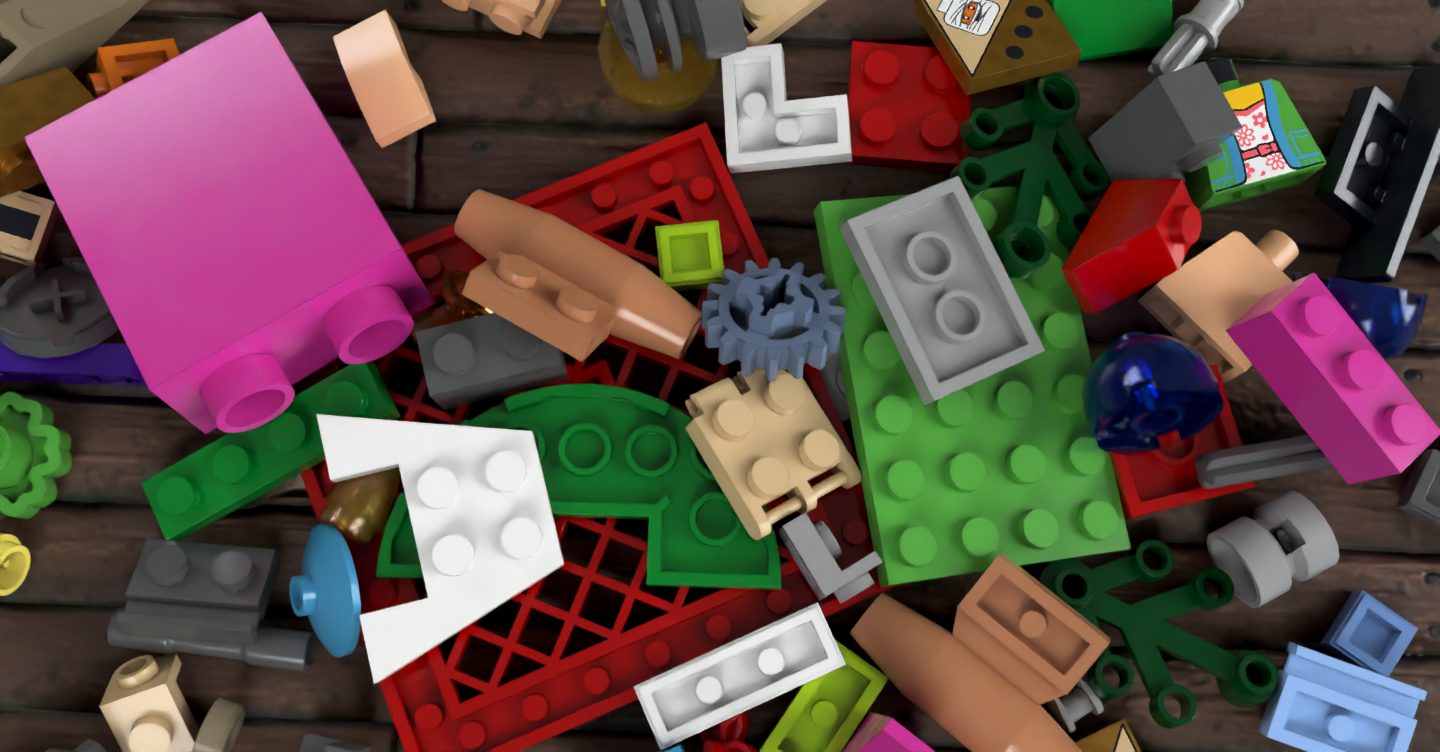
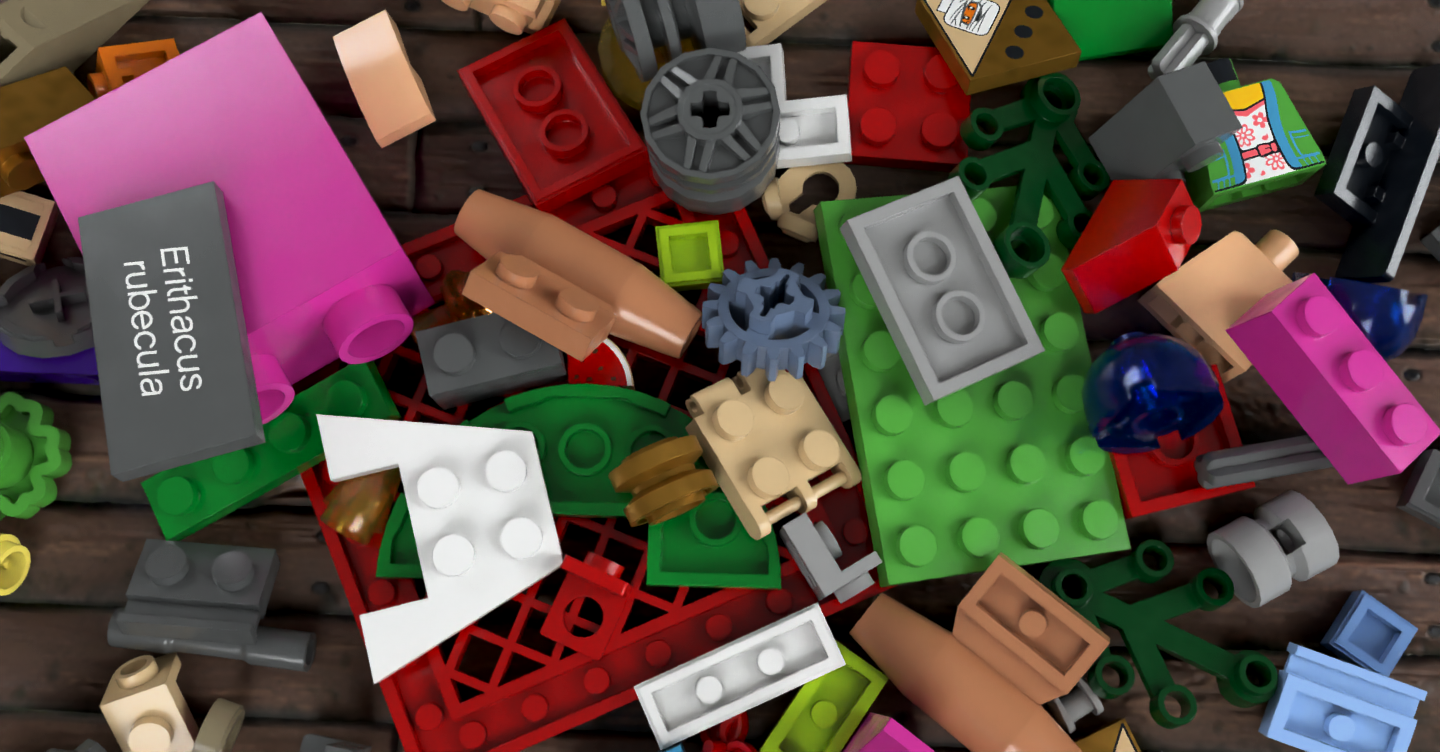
(169, 332): none -> dark grey tile
(328, 590): dark azure dish -> none
(553, 116): none -> red tile
(593, 579): none -> red bracket
(602, 367): none -> red tile
(663, 480): none -> pearl gold wheel
(721, 165): none -> dark grey wheel
(789, 188): none -> tan piece

